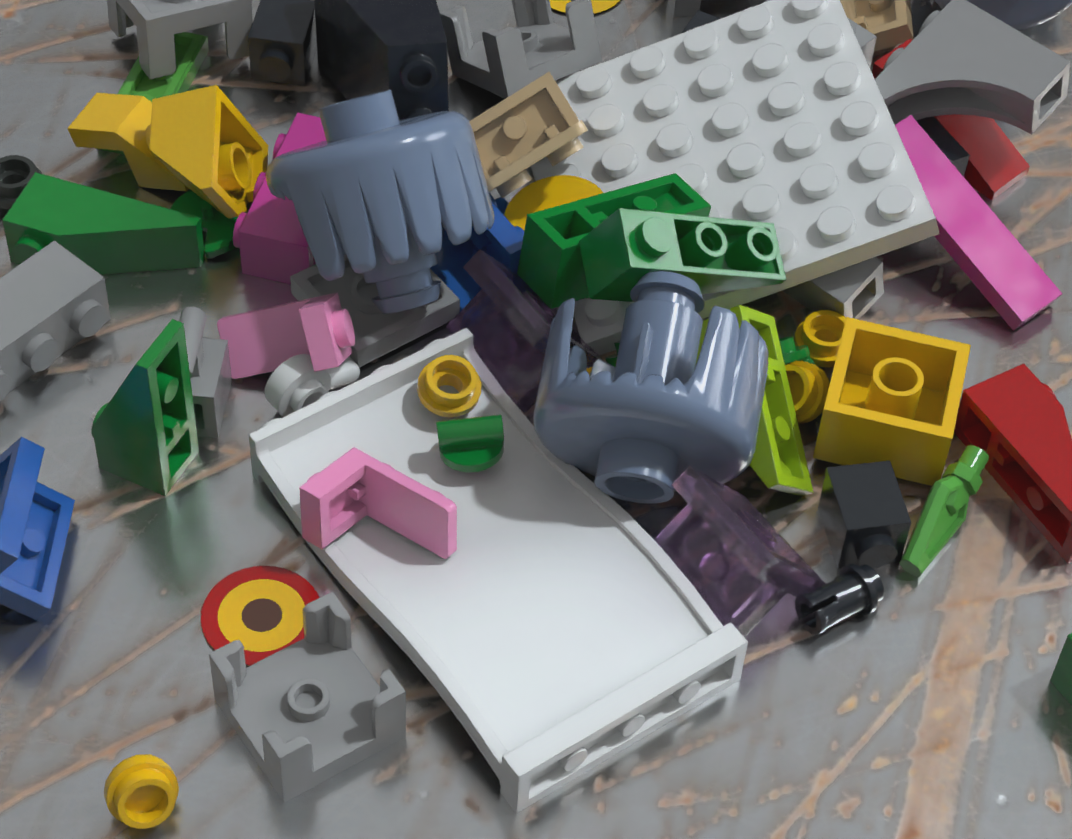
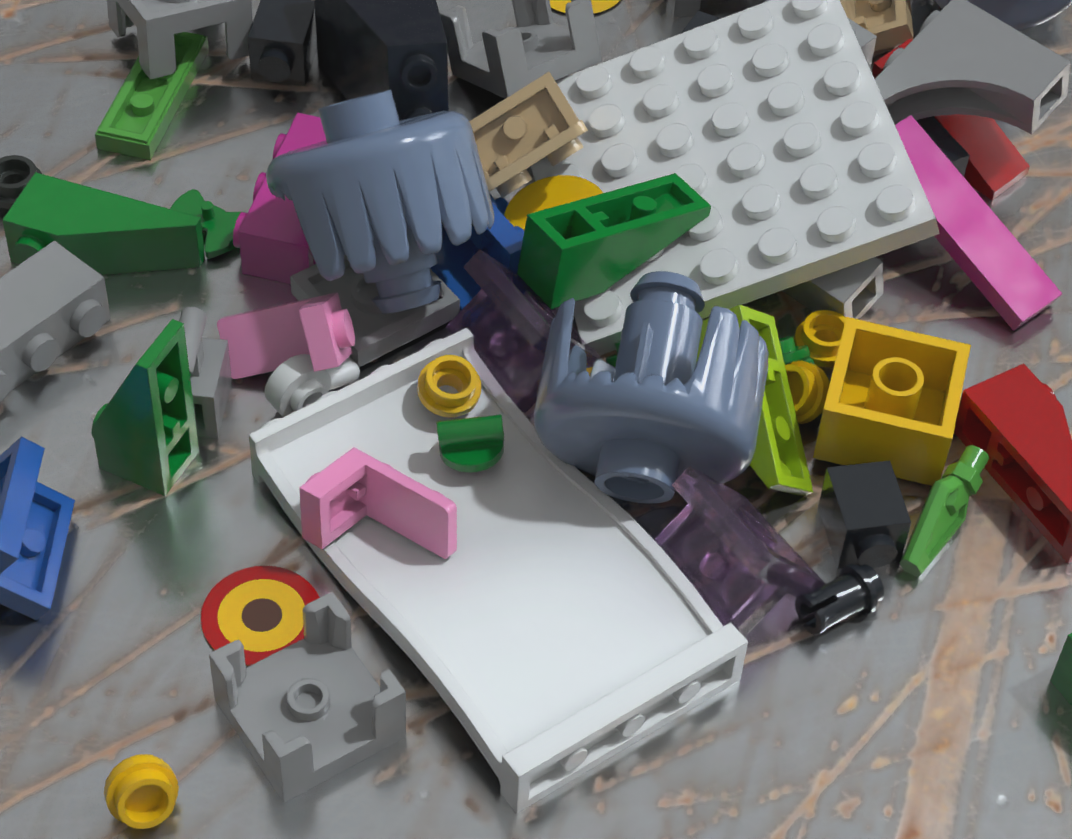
(121, 125): yellow slope -> none
(208, 147): yellow slope -> none
(709, 250): green slope -> none

